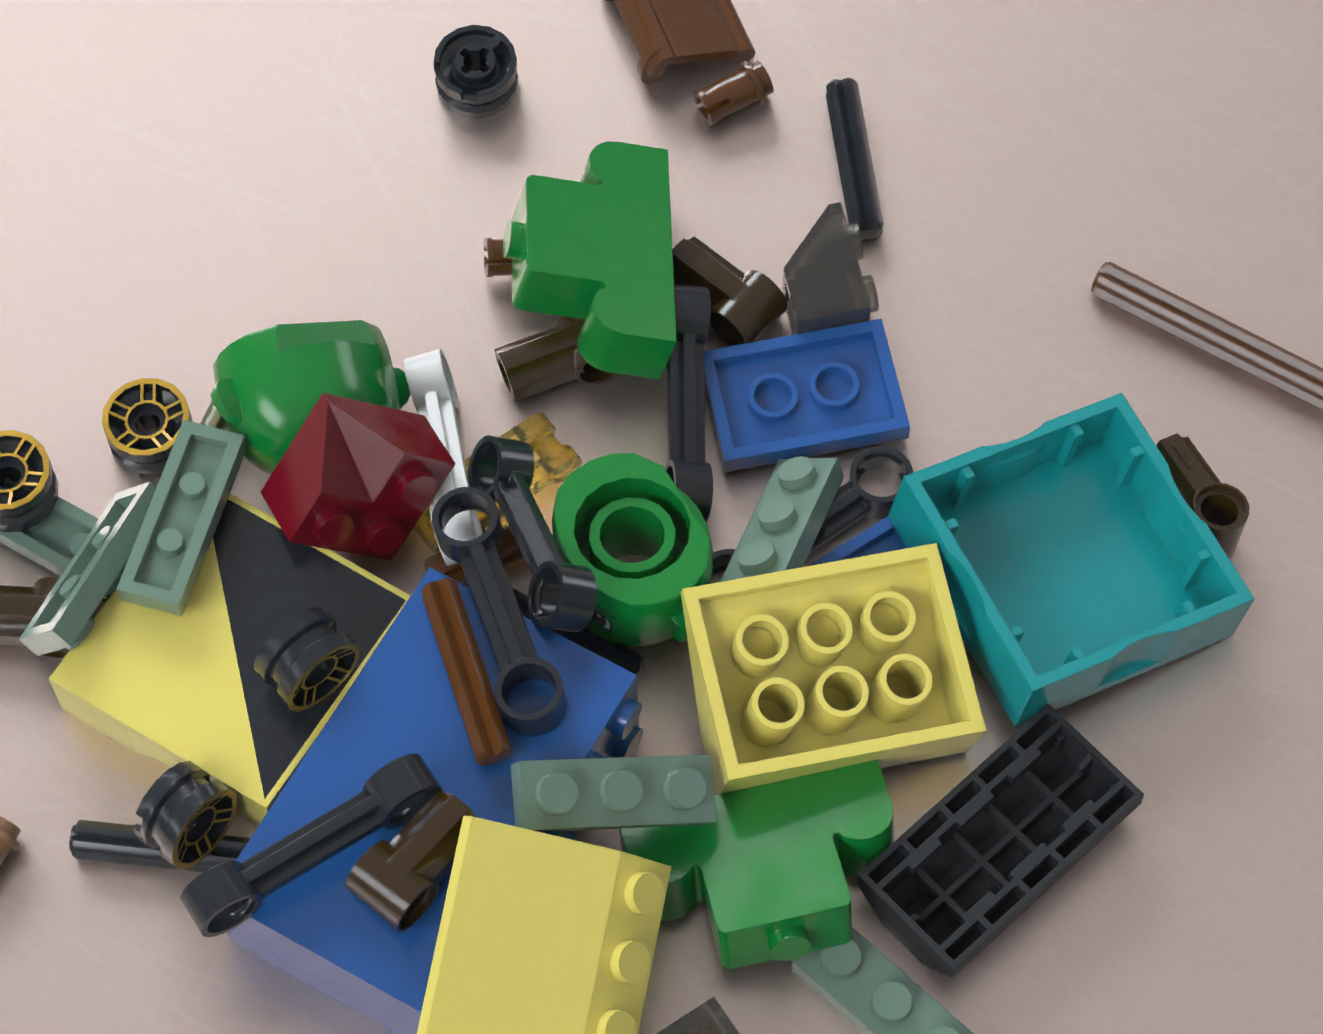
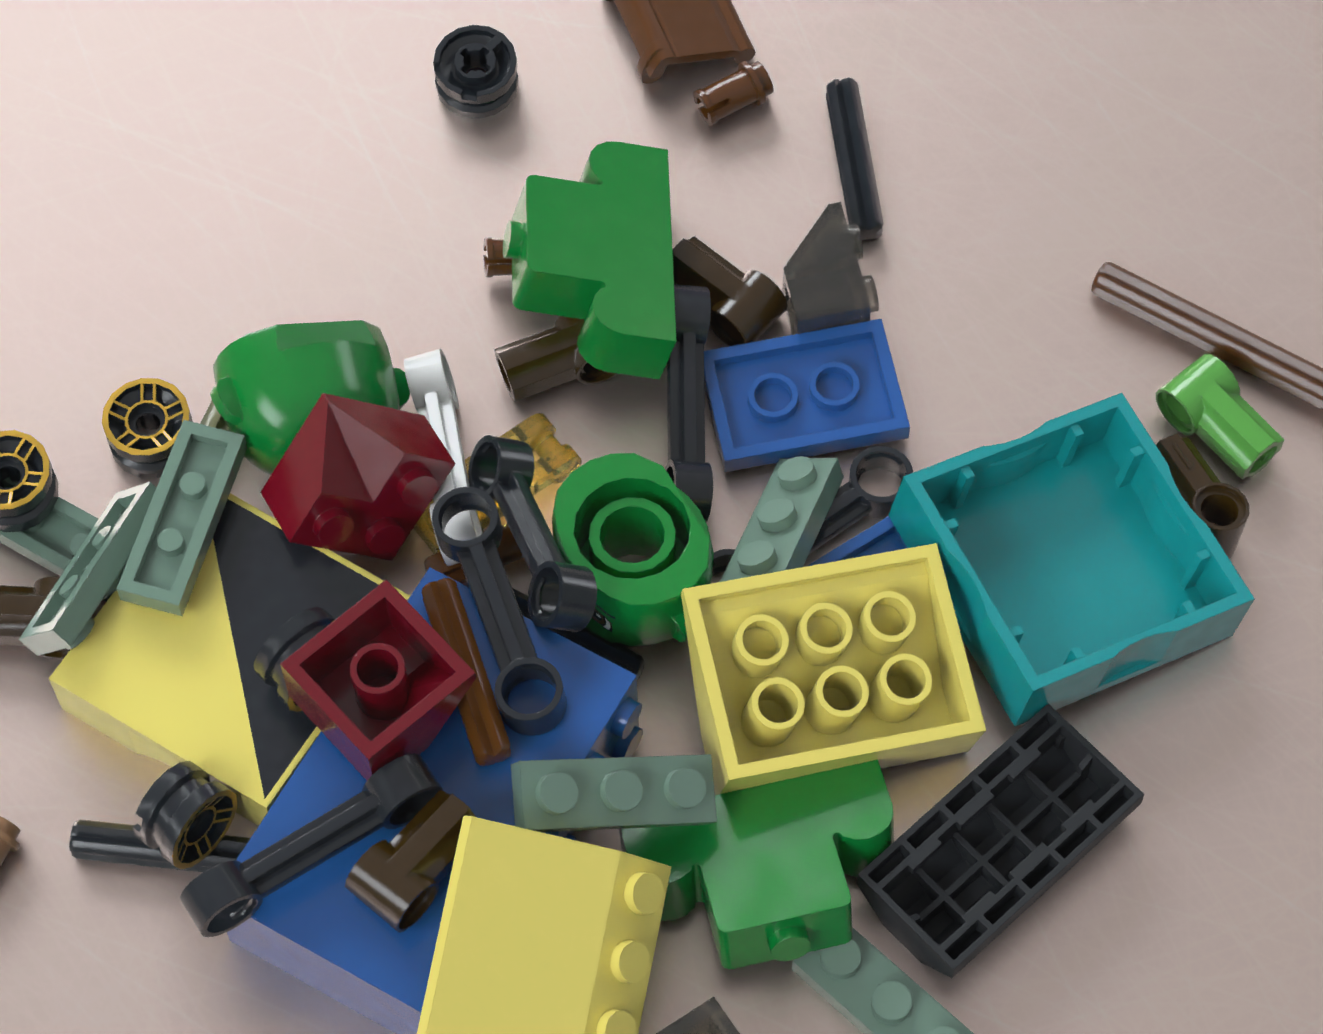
(378, 680): none -> dark red slope
(1209, 403): none -> bright green piece

